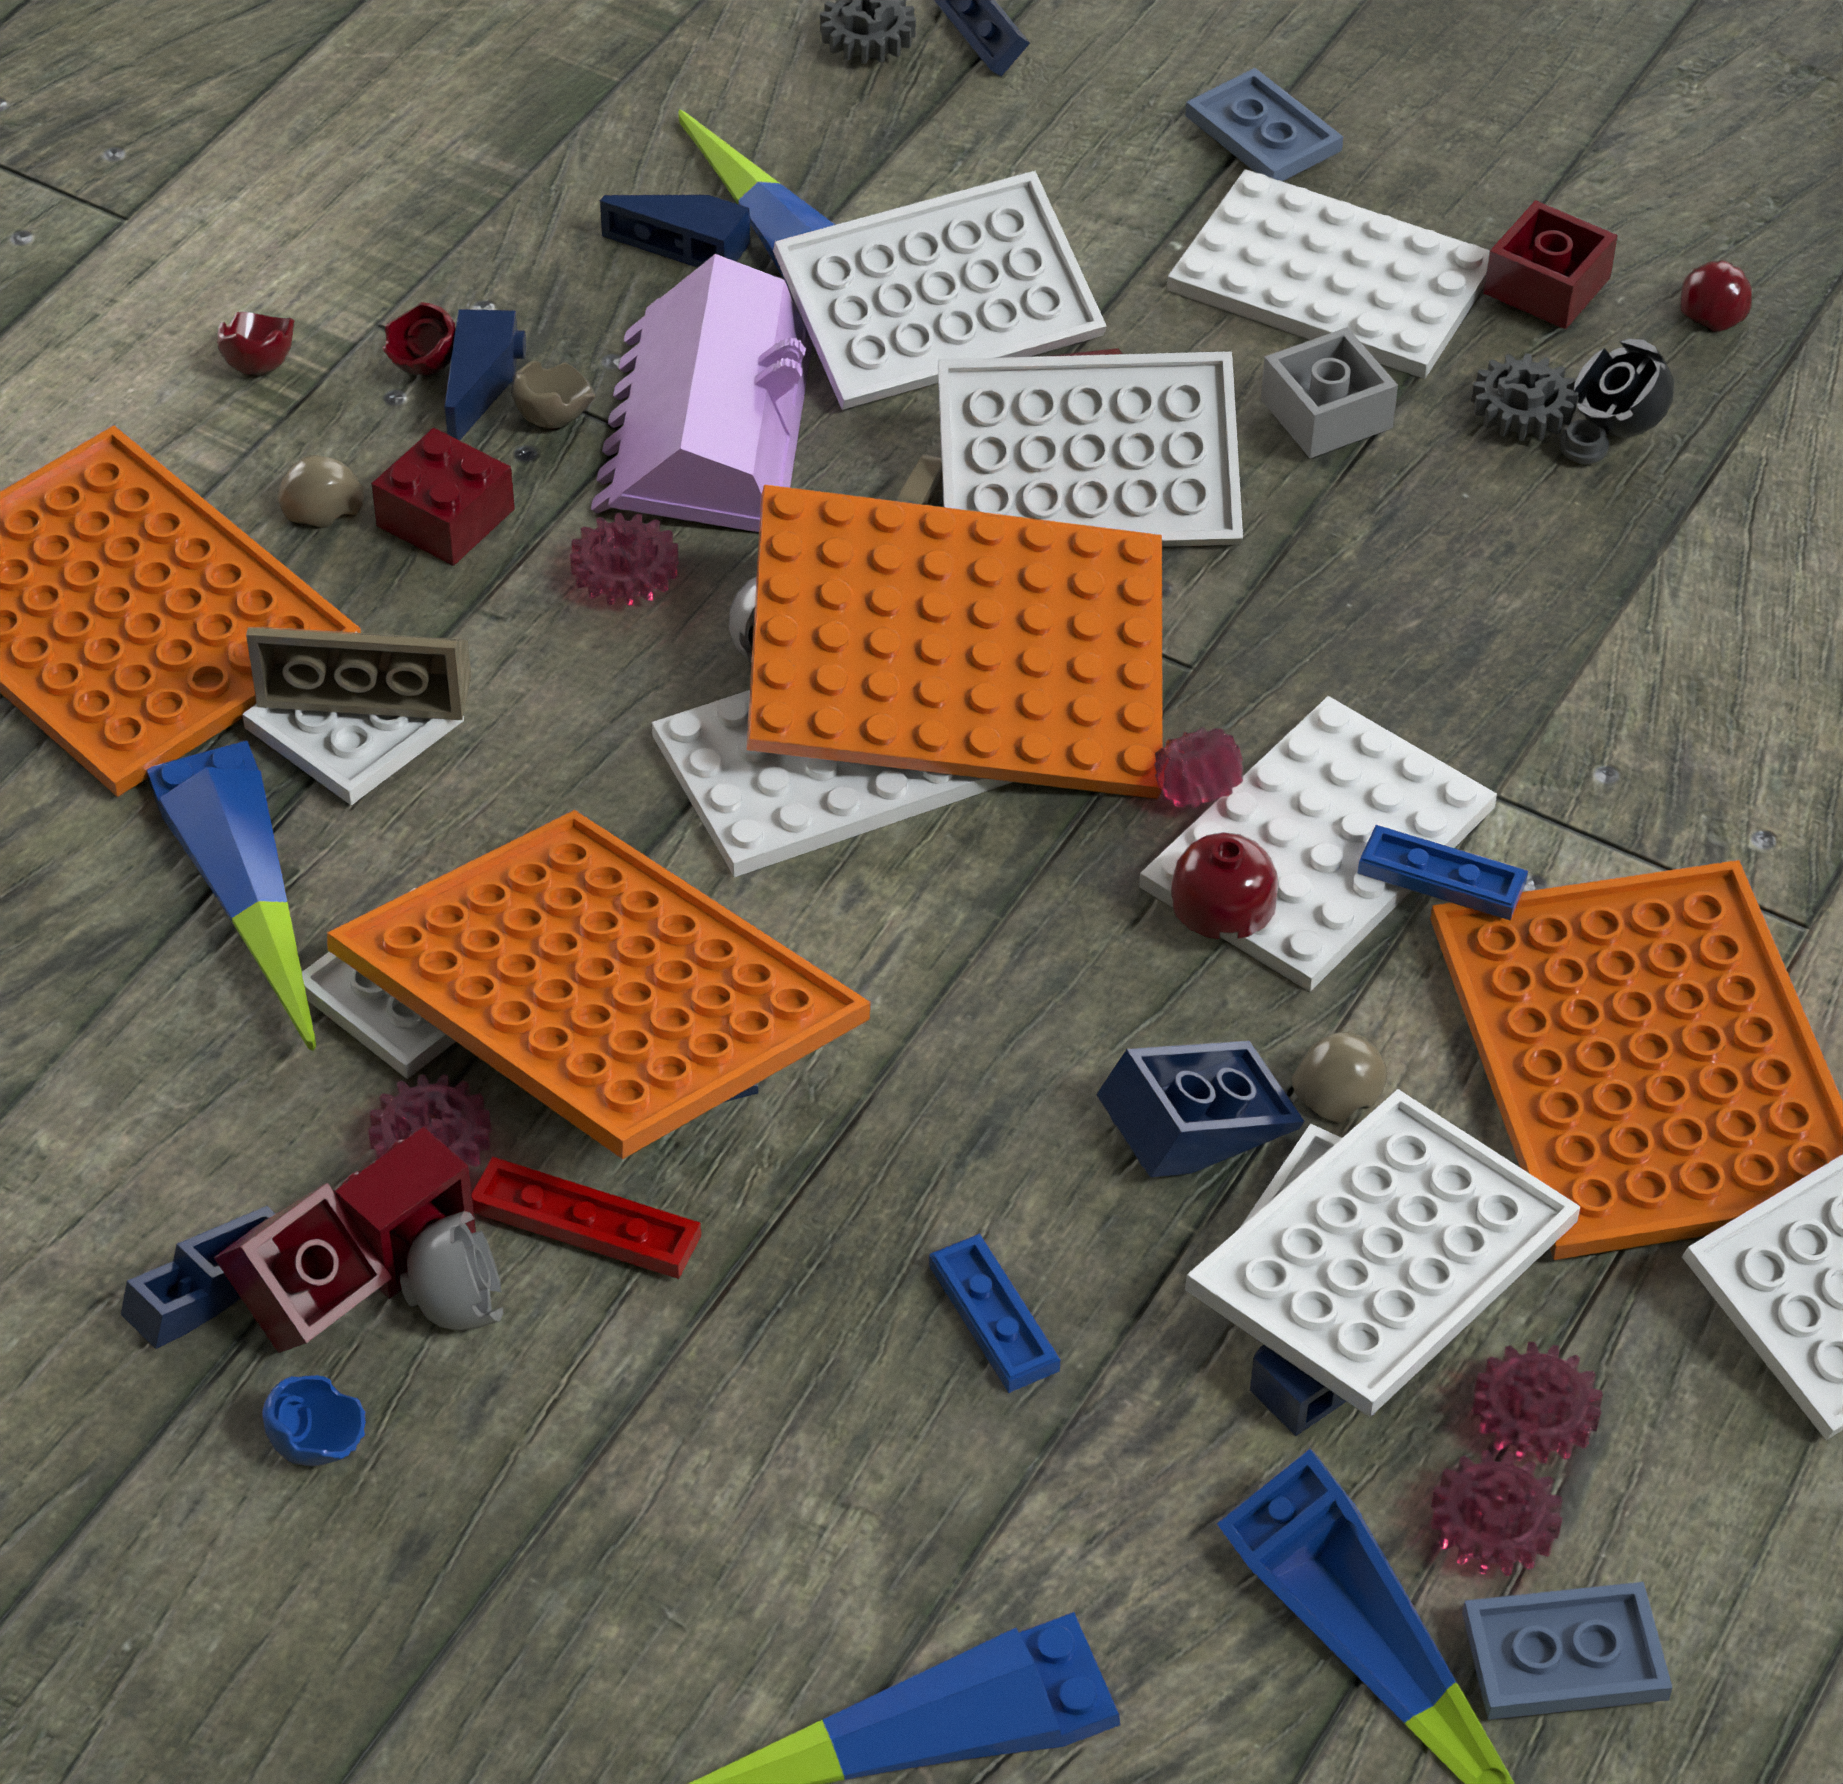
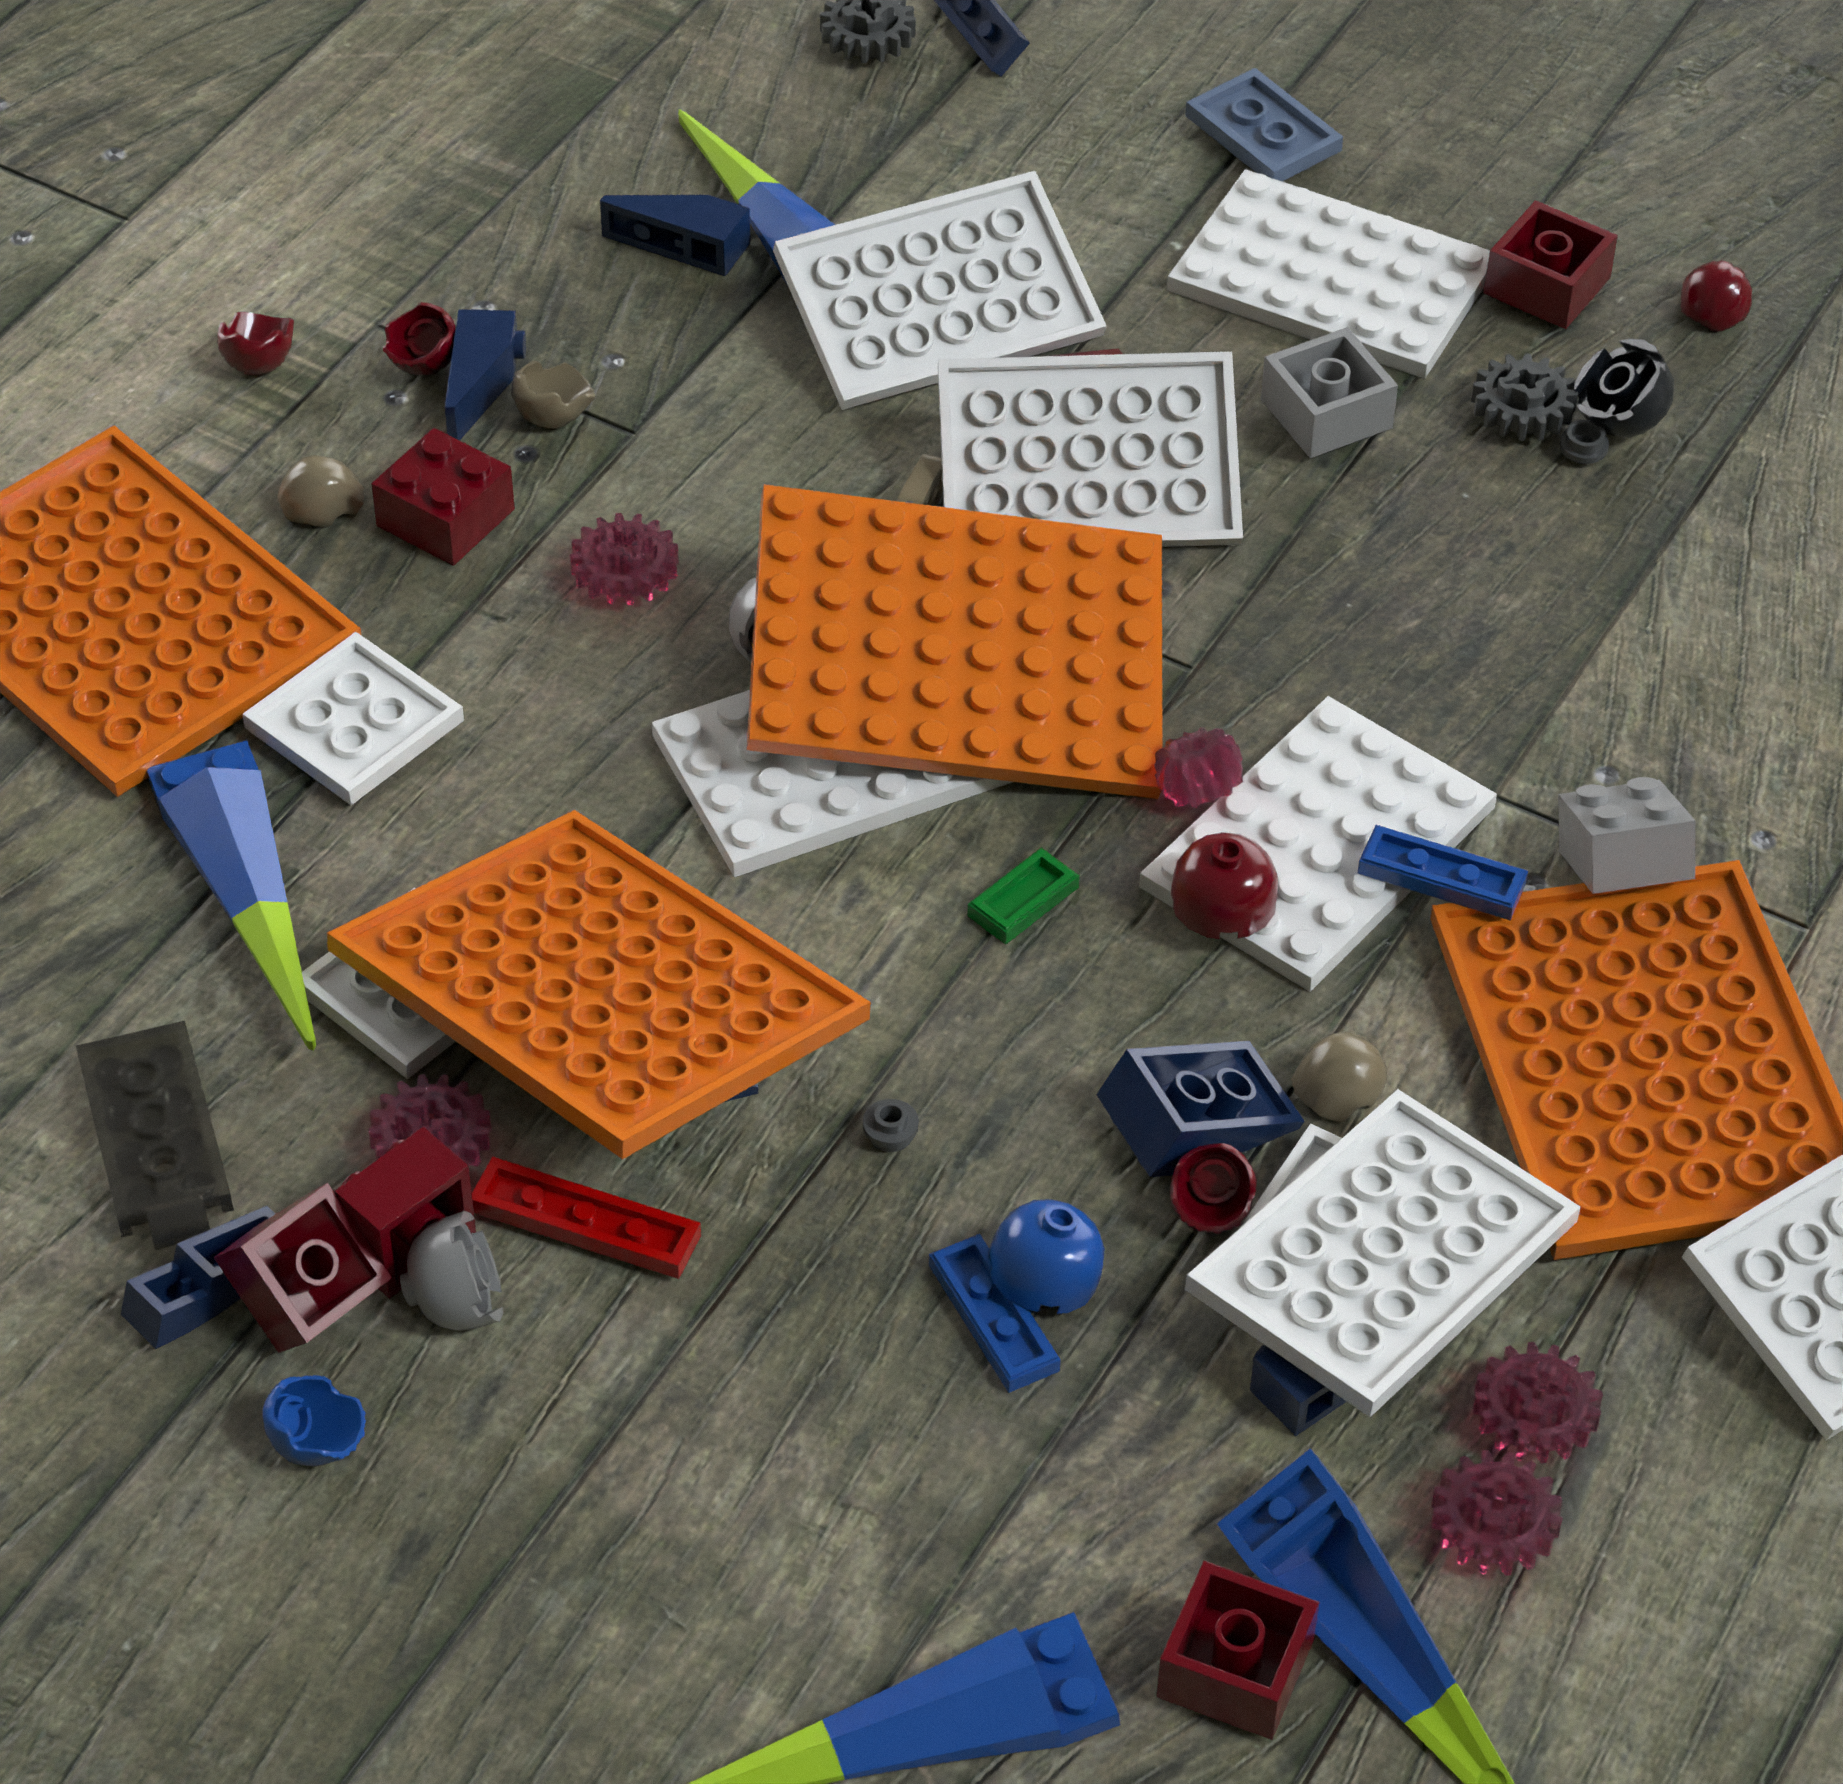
(152, 1114): none -> clear smoke hinge
(359, 672): dark tan slope -> none
(708, 399): lavender piece -> none
(890, 1136): none -> dark grey plate
(1023, 896): none -> green tile
(1047, 1256): none -> blue cylinder
(1213, 1188): none -> dark red hair
(1237, 1649): none -> dark red brick
(1566, 1650): sand blue plate -> none
(1626, 835): none -> light grey brick

